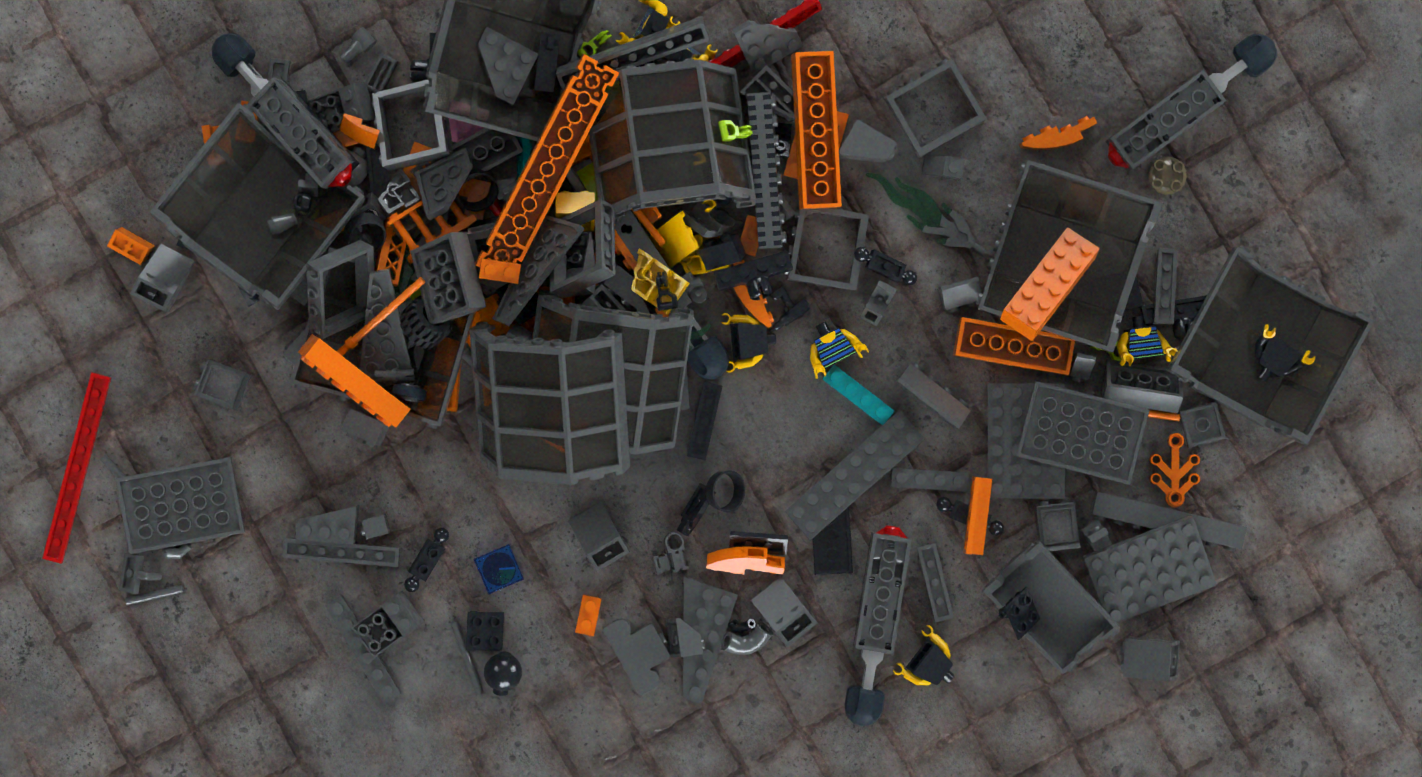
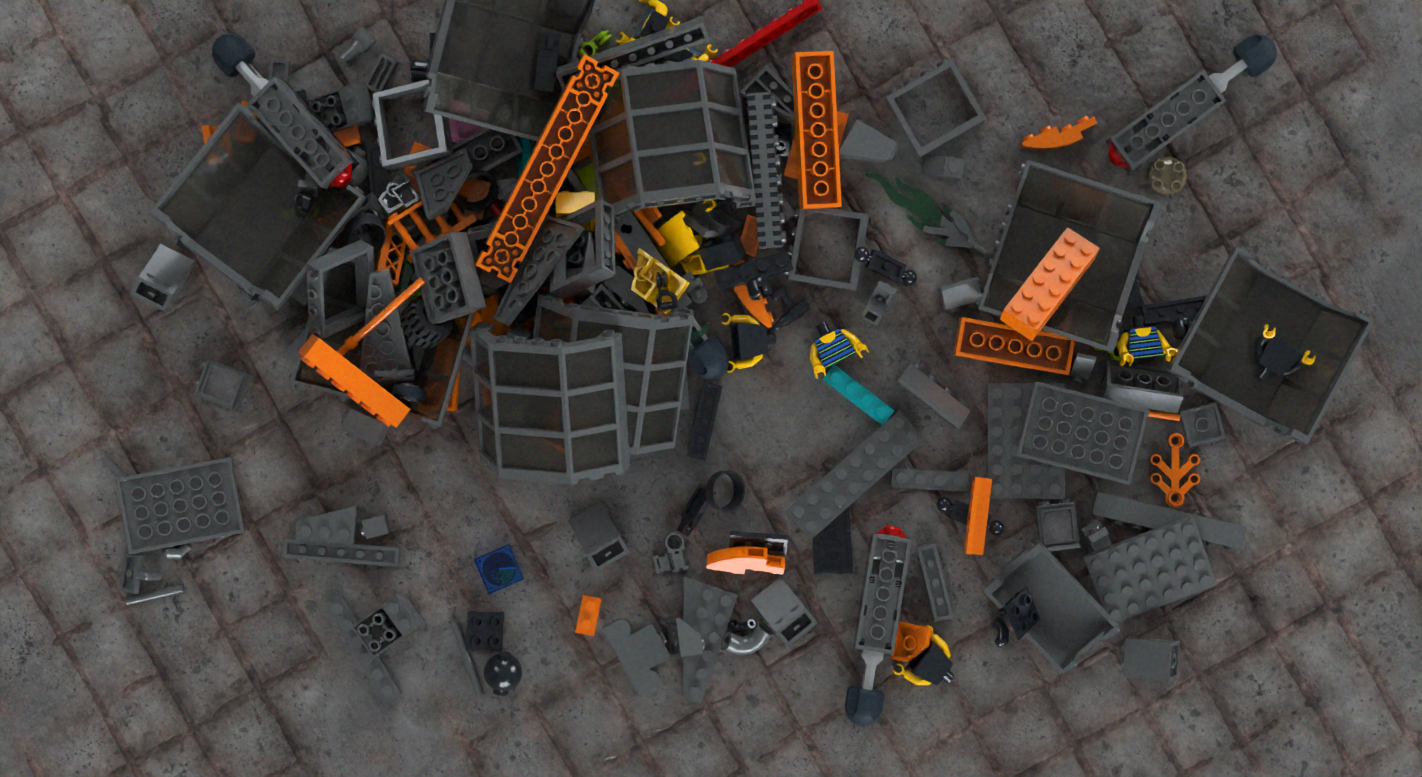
(76, 468): red plate -> none
(130, 245): orange hinge -> none
(281, 223): dark grey cone -> none
(354, 129): orange slope -> none
(426, 560): black plate -> none
(499, 270): orange plate -> none
(505, 64): dark grey plate -> none
(735, 131): lime piece -> none
(765, 43): dark grey plate -> none
(910, 641): none -> orange plate
(1003, 634): none -> black arm
(1165, 286): dark grey plate -> none

